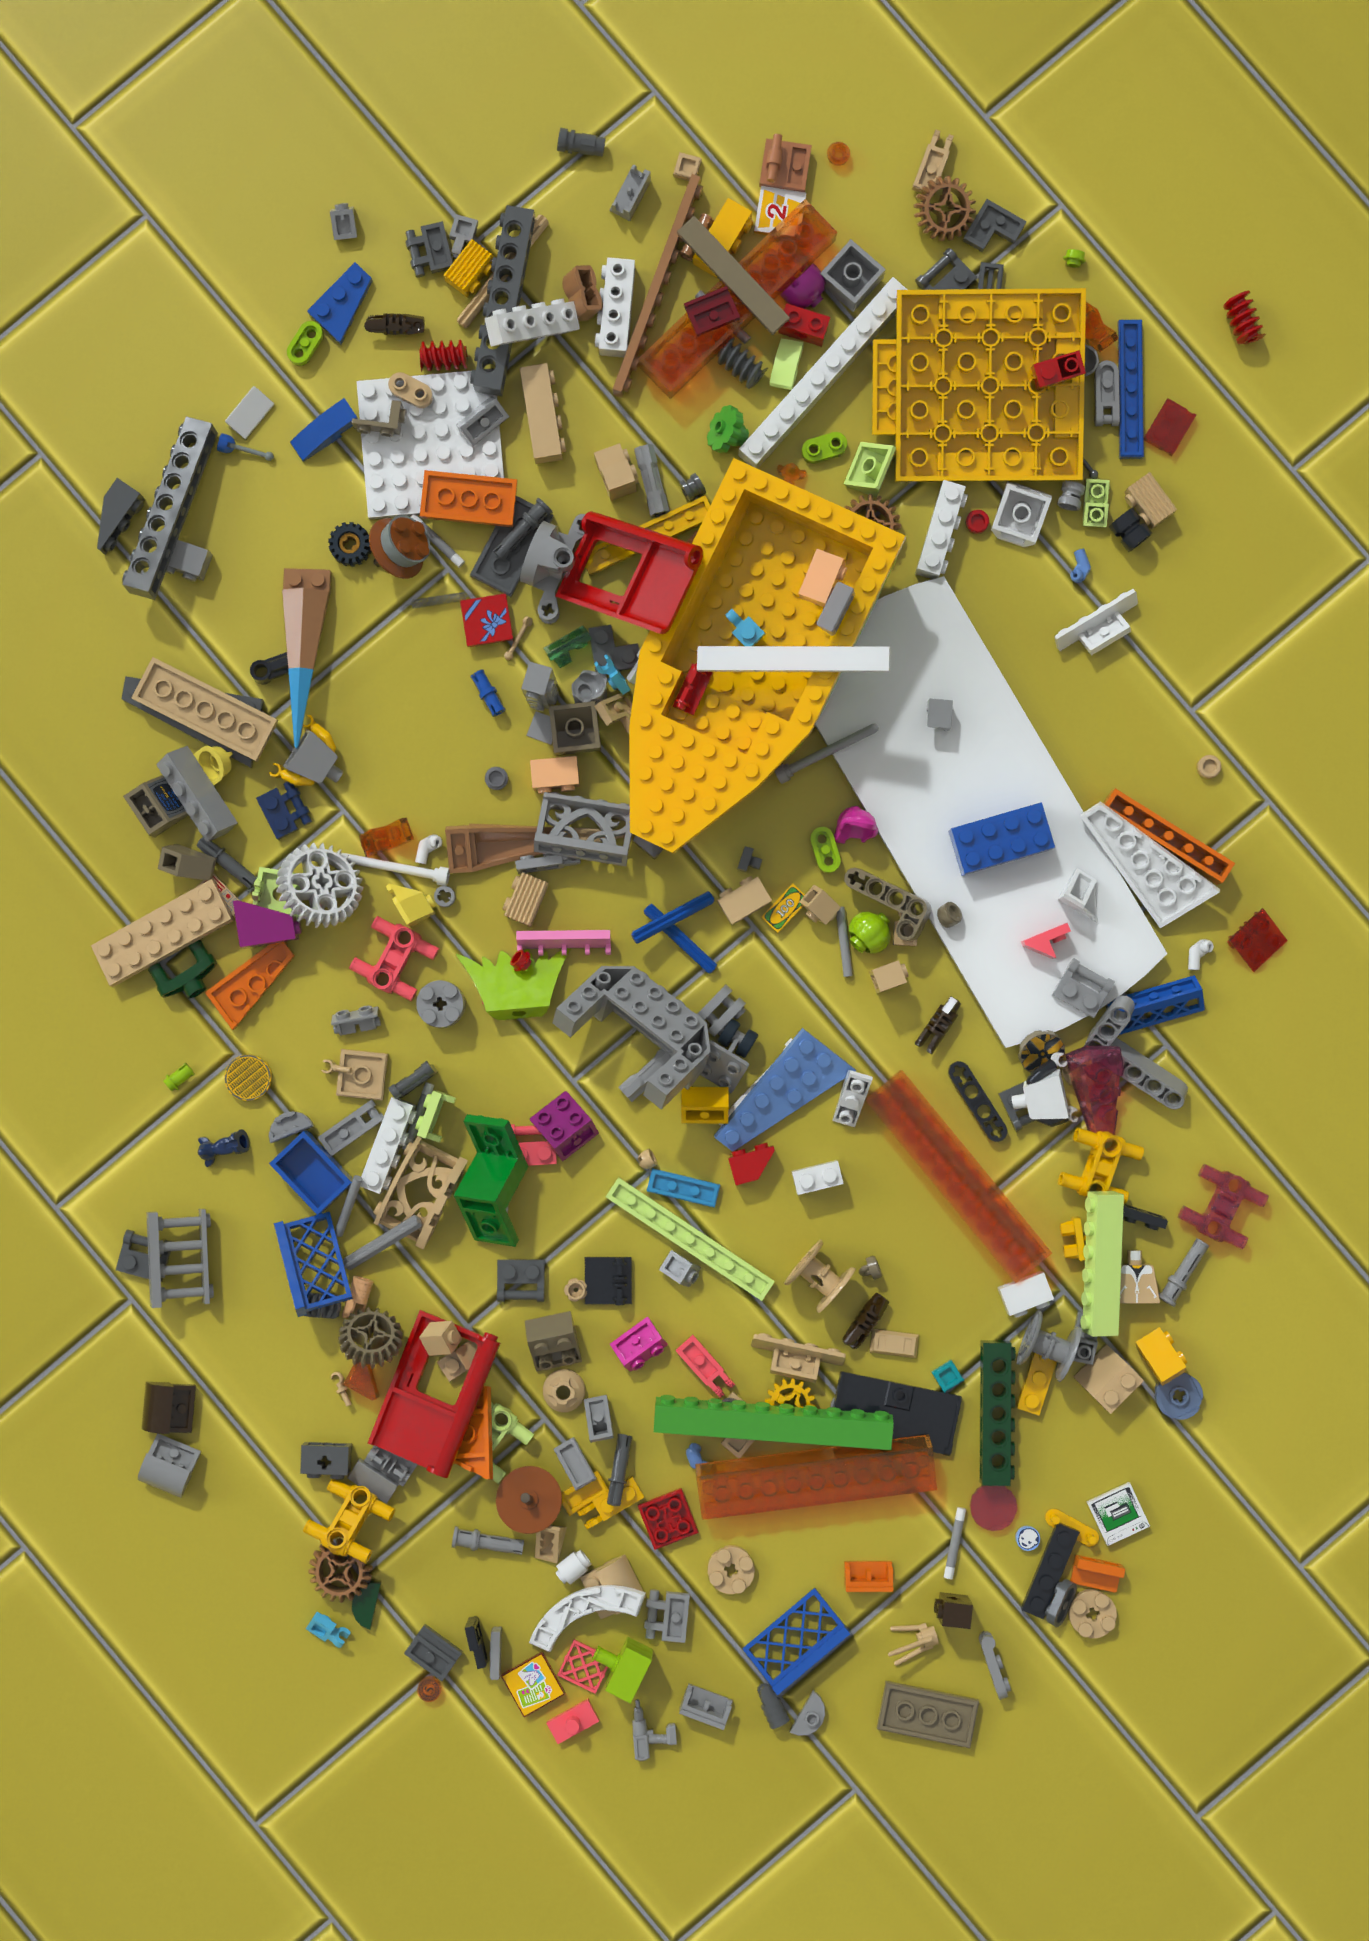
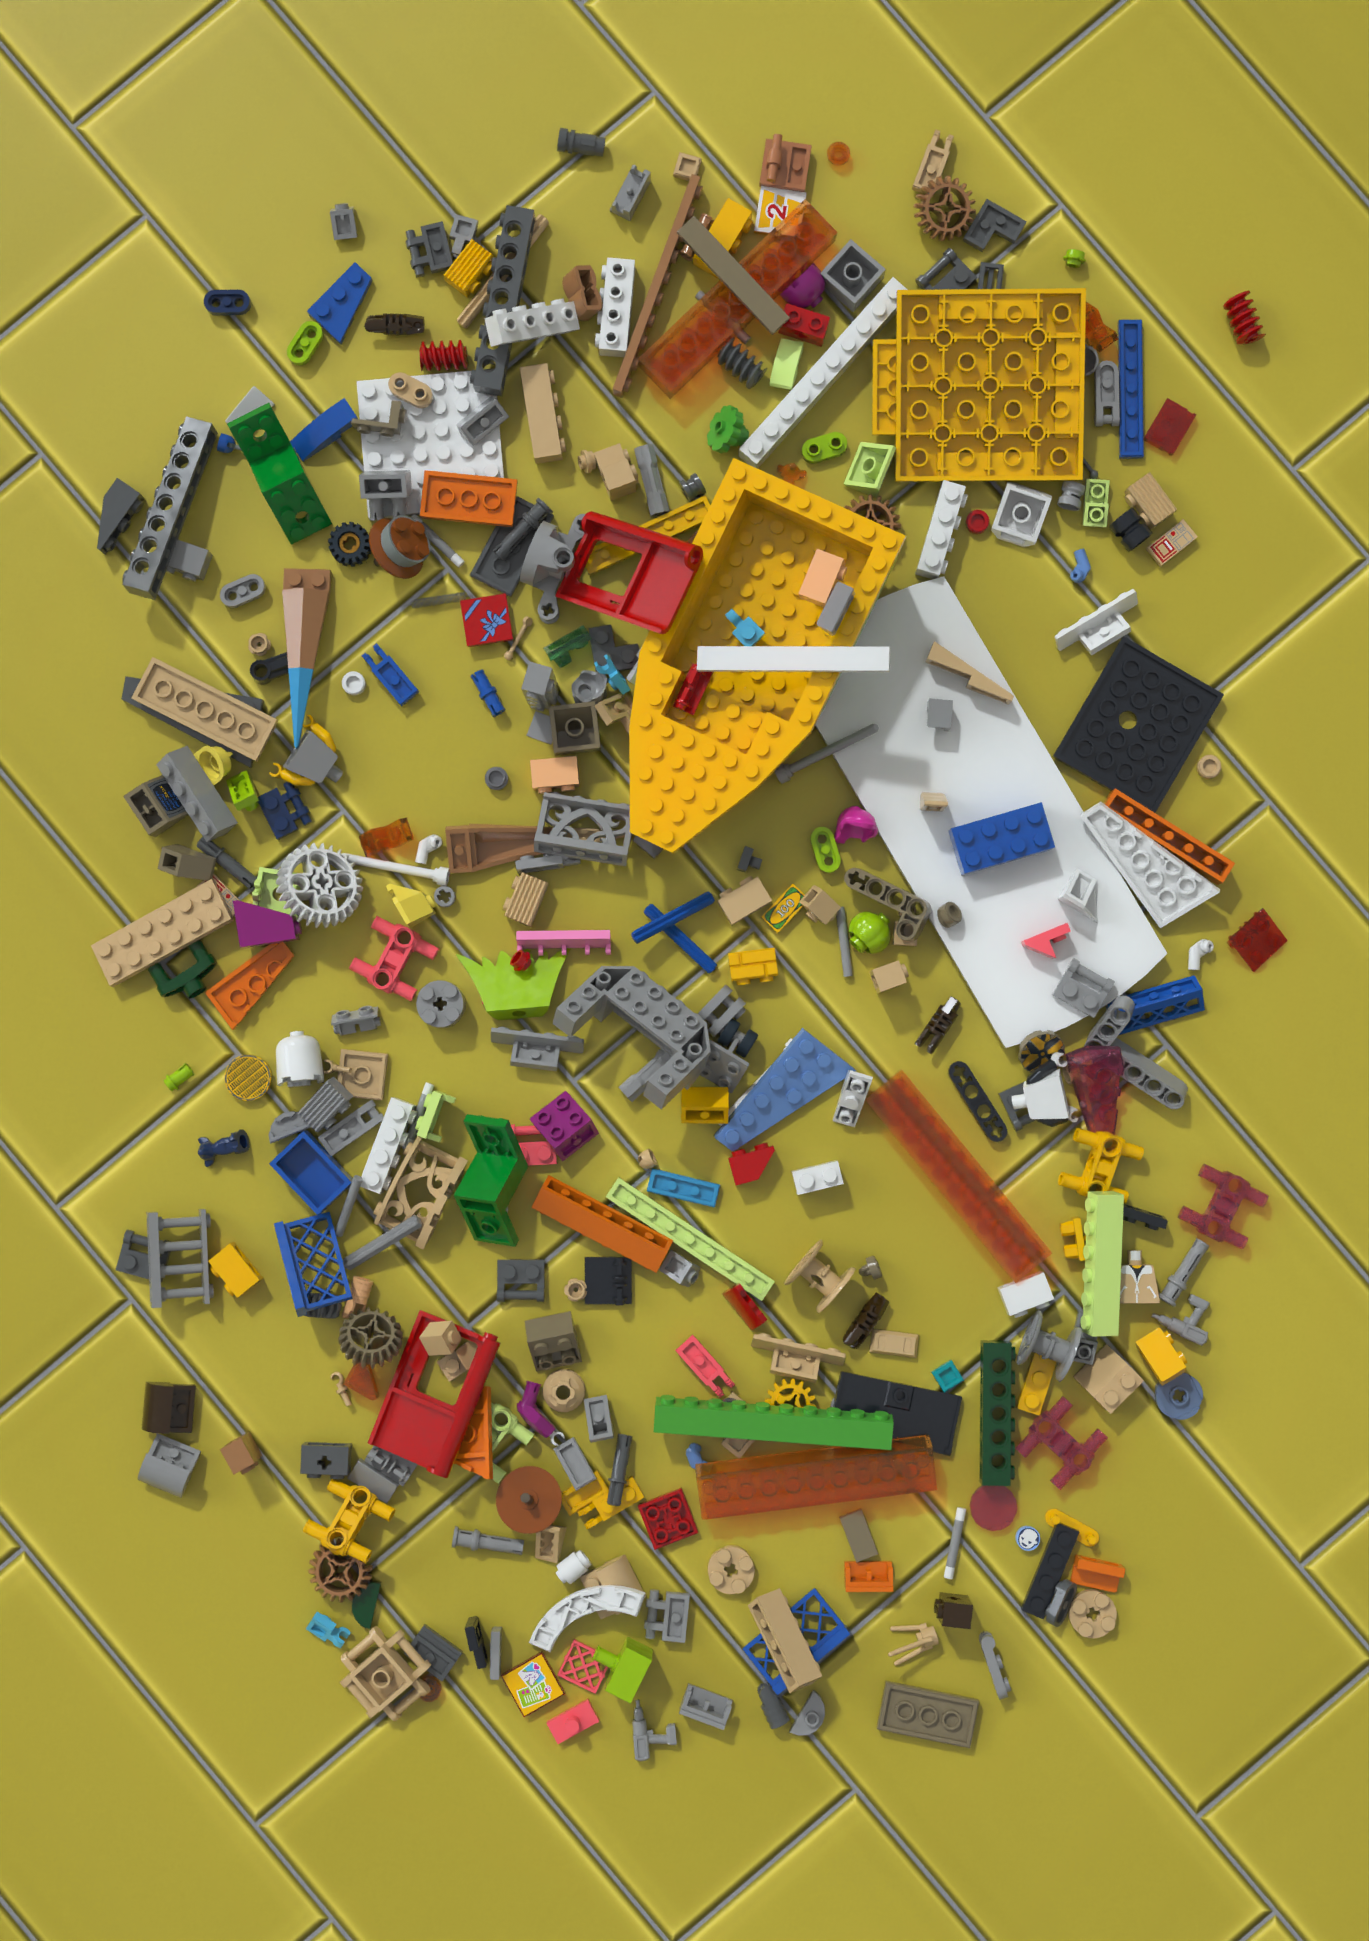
(228, 302): none -> dark blue plate
(234, 1270): none -> yellow brick
(242, 588): none -> light grey plate
(242, 1454): none -> medium nougat brick
(243, 791): none -> lime tile
(254, 640): none -> tan plate
(279, 473): none -> green bracket
(298, 1060): none -> white cylinder
(326, 1104): none -> light grey brick
(353, 683): none -> white tile
(384, 1674): none -> tan brick
(385, 484): none -> light grey brick
(392, 677): none -> blue hinge
(411, 1082): dark grey plate -> none
(532, 1414): none -> magenta arm
(536, 1049): none -> light grey bracket
(587, 461): none -> tan plate
(602, 1223): none -> orange brick
(638, 1345): dark pink bracket -> none
(711, 311): dark red plate -> none
(744, 1306): none -> red slope
(753, 964): none -> yellow brick
(785, 1640): none -> tan brick
(858, 1535): none -> dark tan tile
(933, 801): none -> tan slope
(977, 681): none -> tan slope
(1058, 370): red slope -> none
(1061, 1443): none -> clear pink piece
(1118, 1514): white tile -> none
(1169, 717): none -> black plate
(1171, 543): none -> tan tile
(1187, 1327): none -> light grey piece

